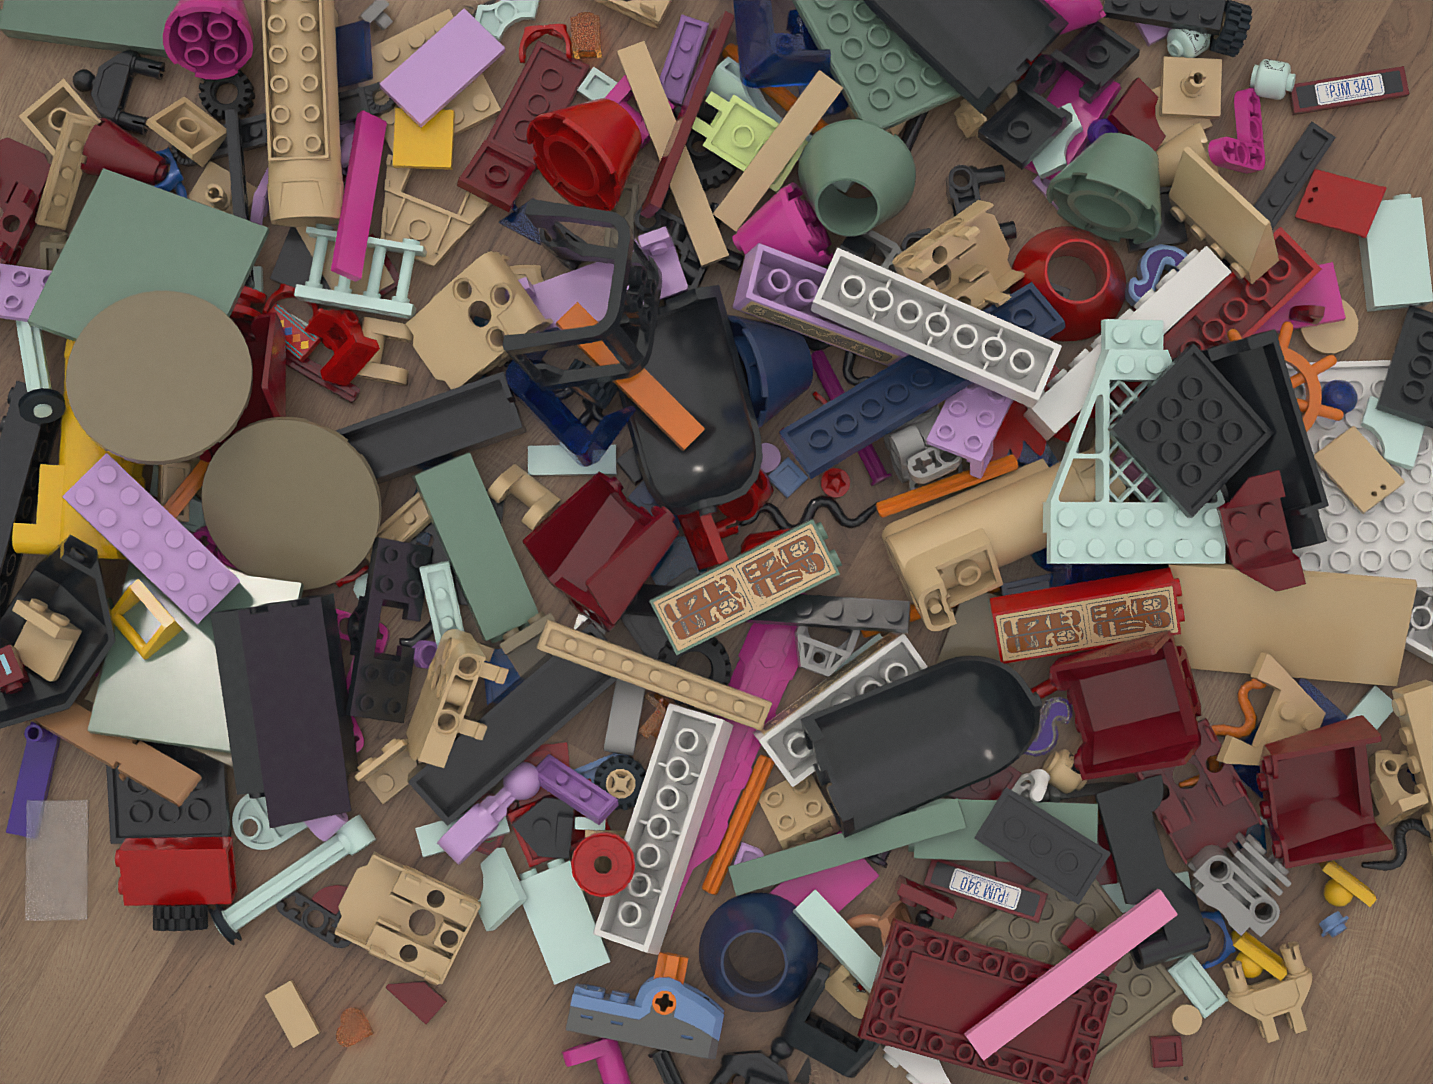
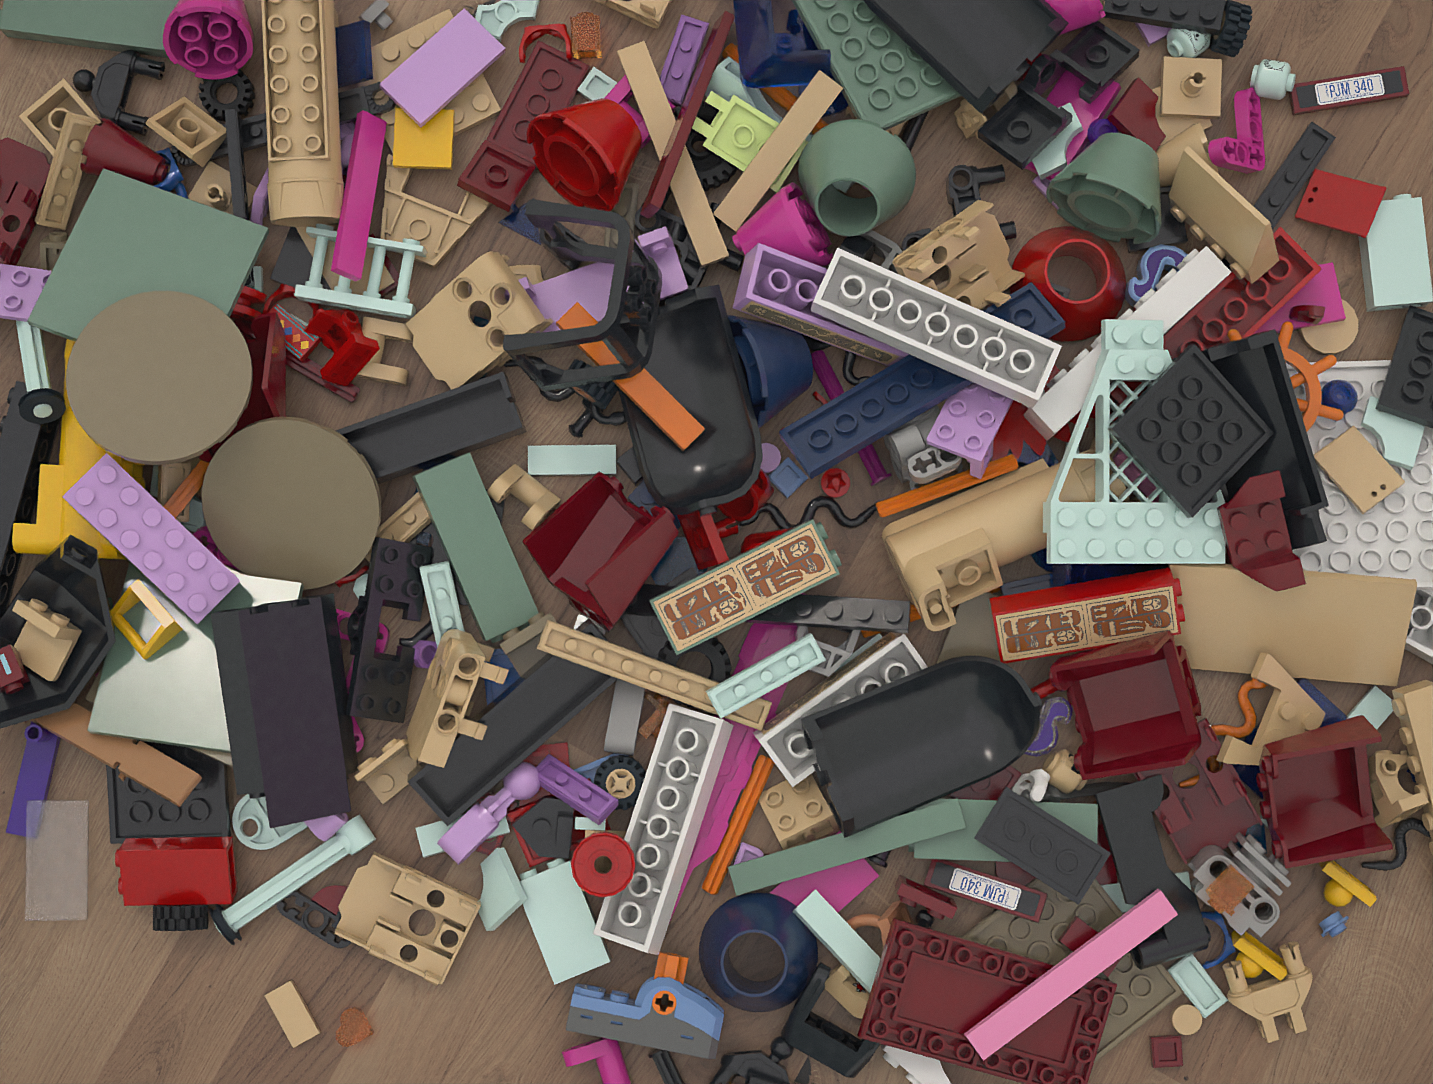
(418, 998): dark red tile -> none
(559, 421): clear blue windscreen -> none
(765, 675): none -> light aqua tile
(1228, 890): none -> clear orange bracket

